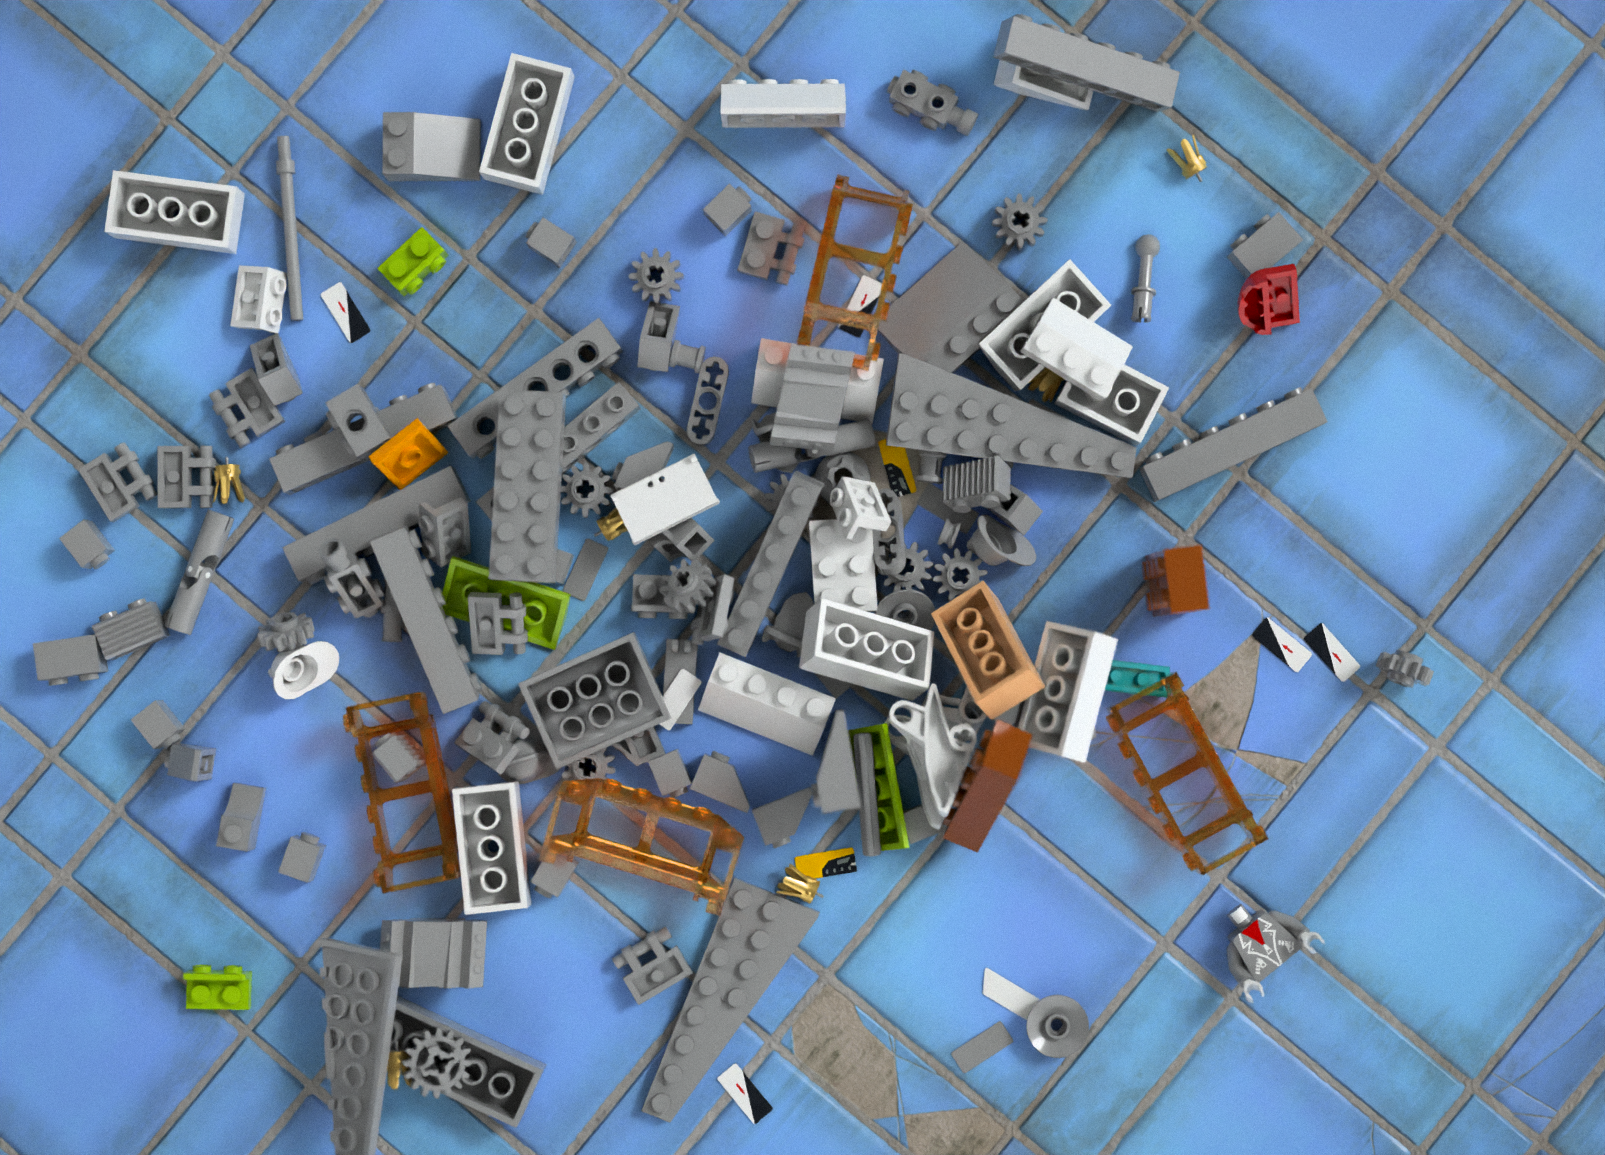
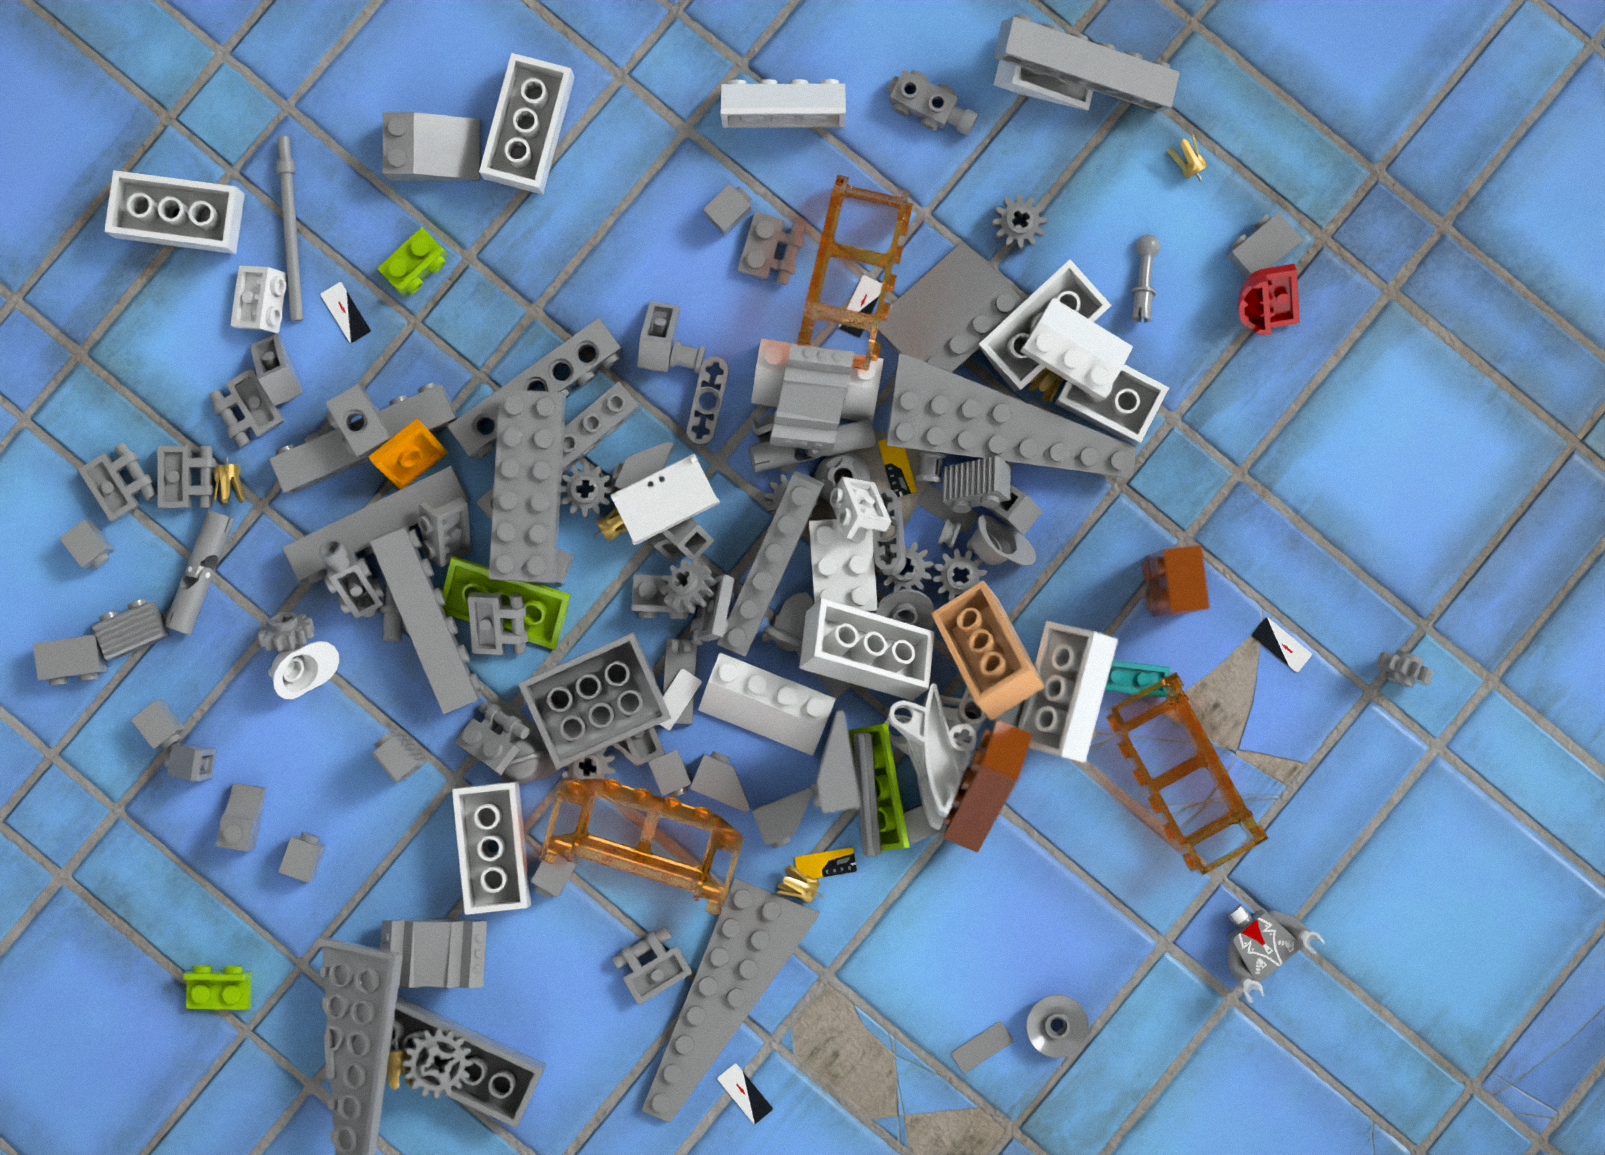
(436, 784): clear orange windscreen -> none
(550, 241): light grey brick -> none
(585, 569): light grey sticker -> none
(644, 275): light grey gear -> none
(1008, 994): white sticker -> none
(1233, 444): light grey brick -> none
(1332, 652): sticker -> none

